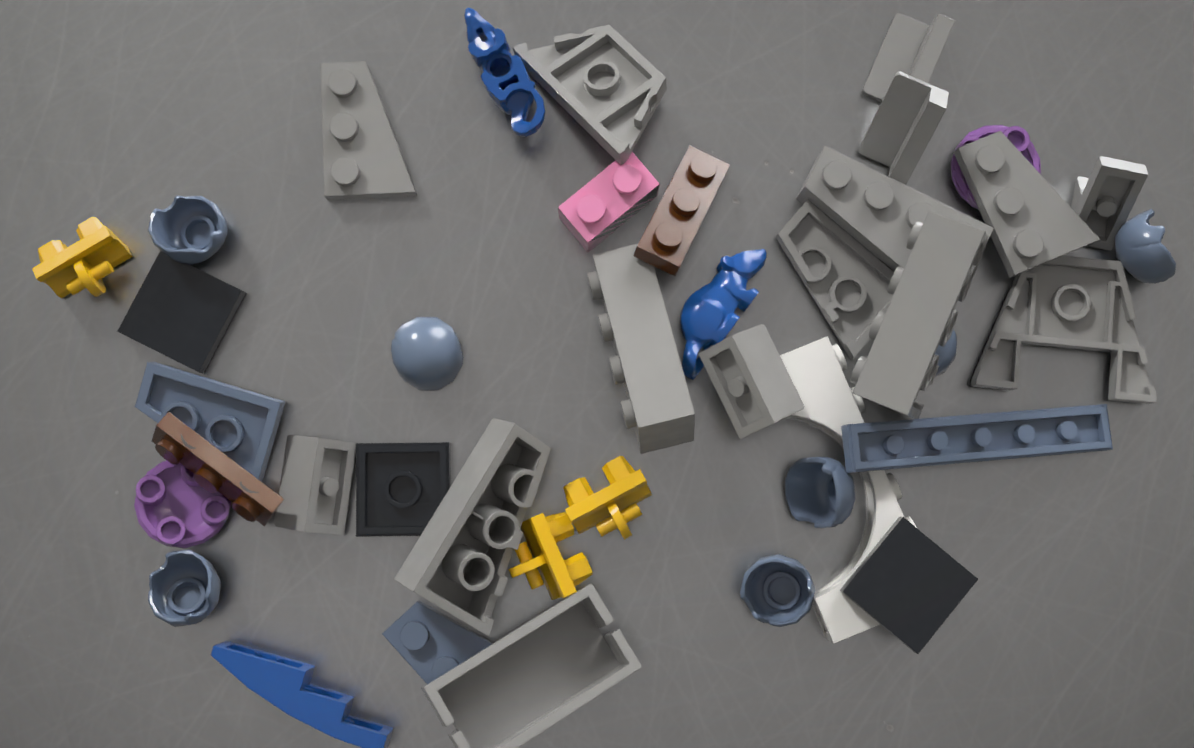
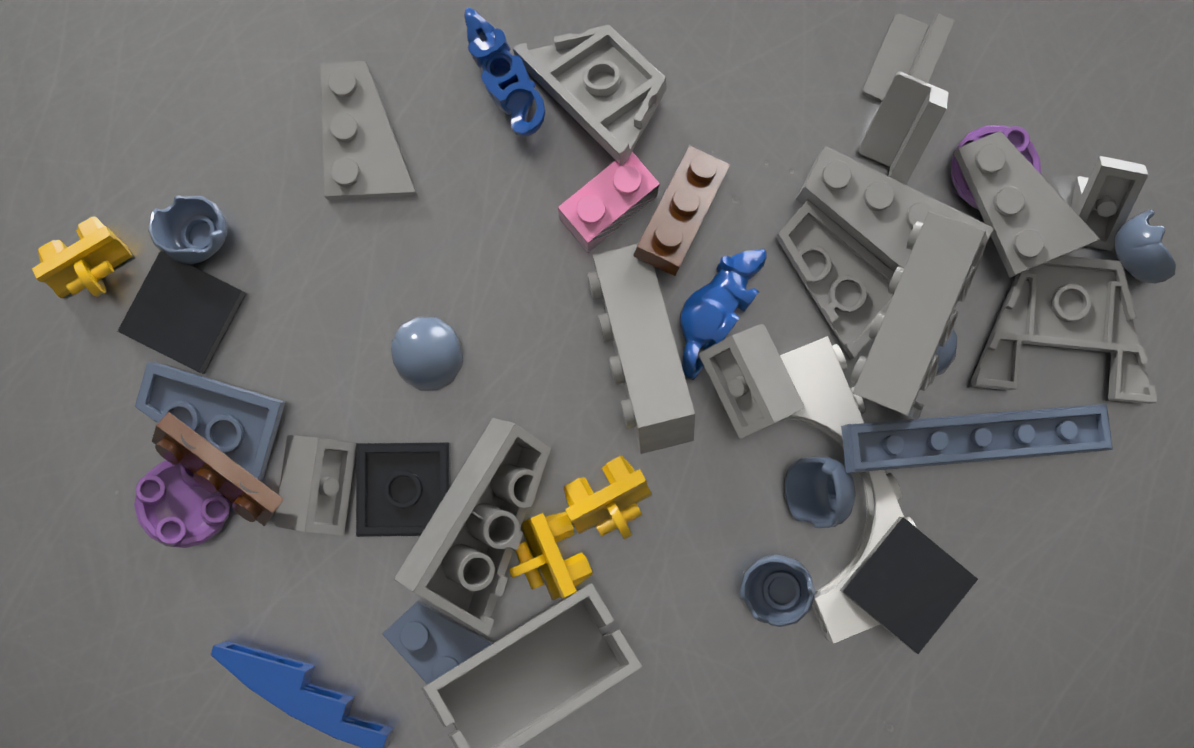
(184, 589): sand blue hair -> none

